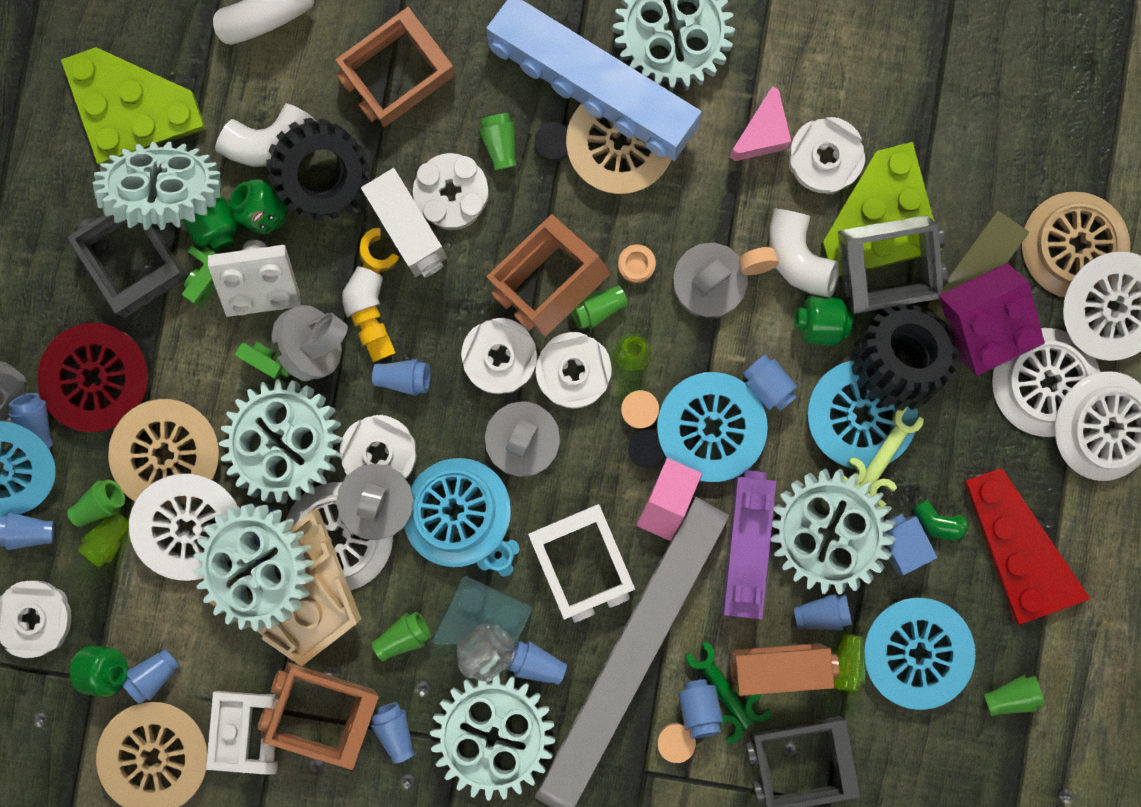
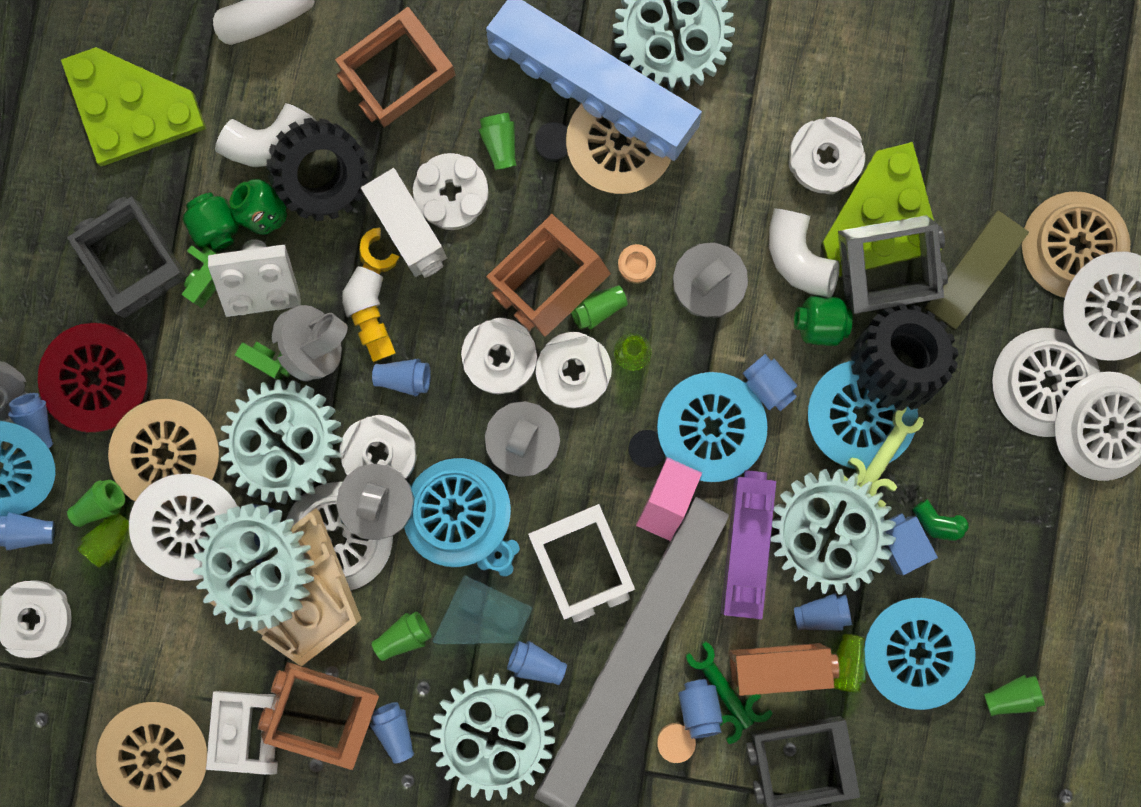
(98, 671): green head -> none
(131, 181): light aqua gear -> none
(149, 676): medium blue cone -> none
(485, 652): clear head -> none
(640, 409): light nougat tile -> none
(758, 261): light nougat tile -> none
(766, 130): bright pink slope -> none
(992, 319): magenta brick -> none
(1023, 555): red wing -> none

